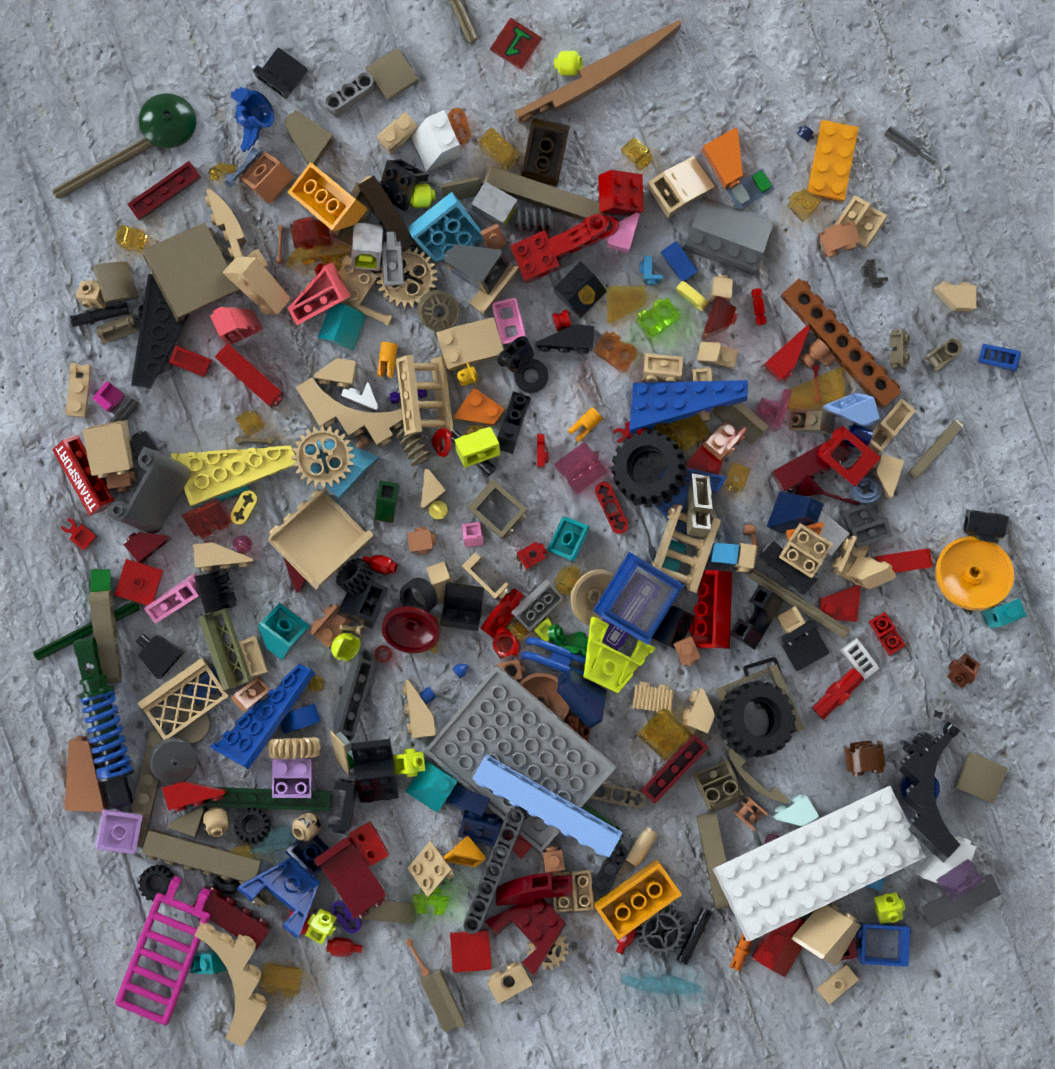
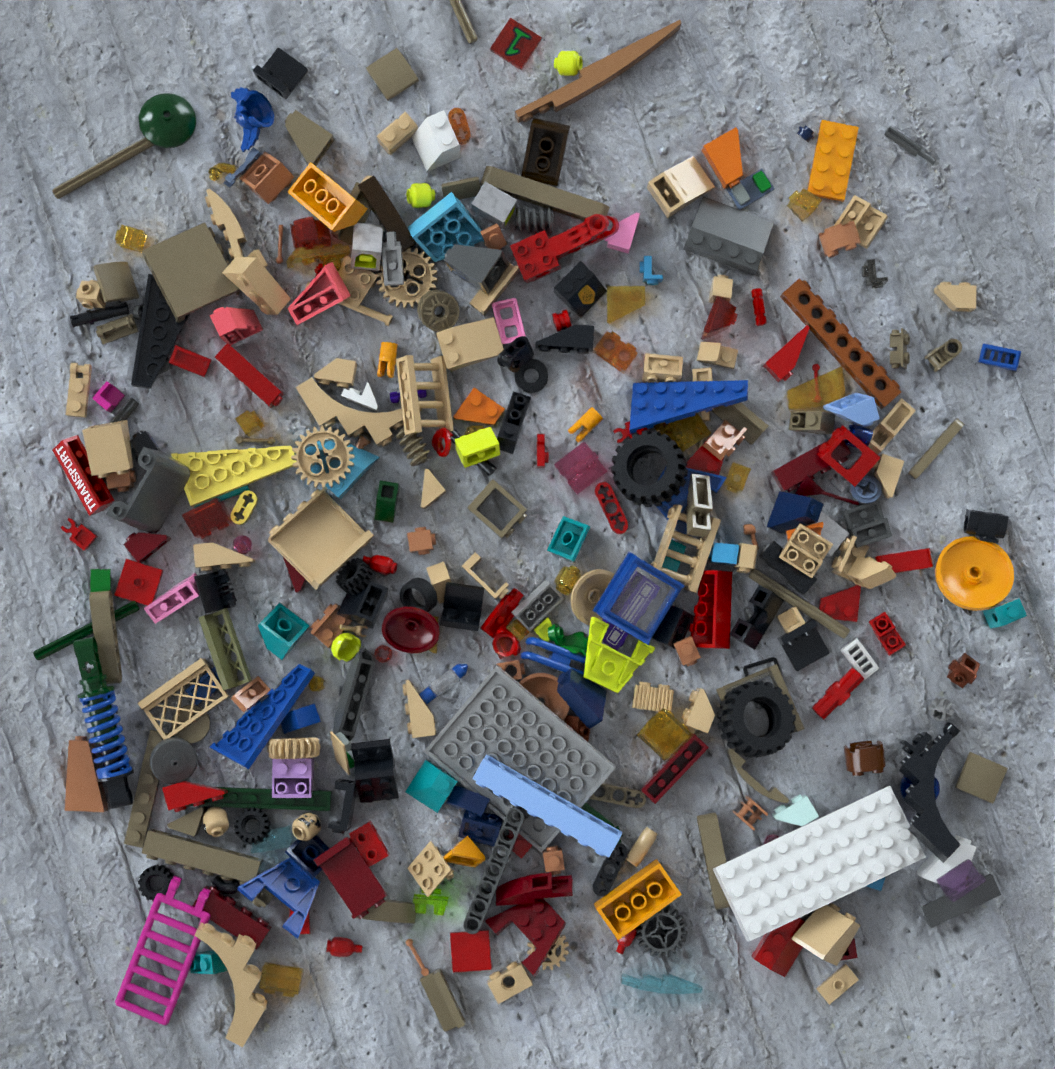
(118, 831): lavender bracket -> none
(158, 654): black torso -> none
(164, 190): dark red plate -> none
(243, 850): clear yellow slope -> none
(254, 656): tan plate -> none
(321, 926): neon yellow brick -> none
(342, 326): teal slope -> none
(342, 920): dark purple beam -> none
(353, 85): light grey beam -> none
(399, 181): black bracket -> none
(409, 762): neon yellow brick -> none
(438, 510): light yellow tile -> none
(467, 376): yellow hinge -> none
(472, 534): bright pink slope -> none
(498, 149): clear yellow brick -> none
(526, 560): red brick -> none
(582, 893): tan slope -> none
(620, 193): red brick -> none
(637, 153): clear yellow bracket -> none
(660, 322): clear neon green brick -> none
(679, 262): blue tile -> none
(692, 296): light yellow beam -> none
(696, 931): black pin -> none
(718, 786): dark tan slope -> none
(742, 951): orange pin -> none
(777, 409): clear pink bracket -> none
(818, 351): nougat piece -> none
(889, 908): neon yellow brick -> none
(902, 948): blue window -> none

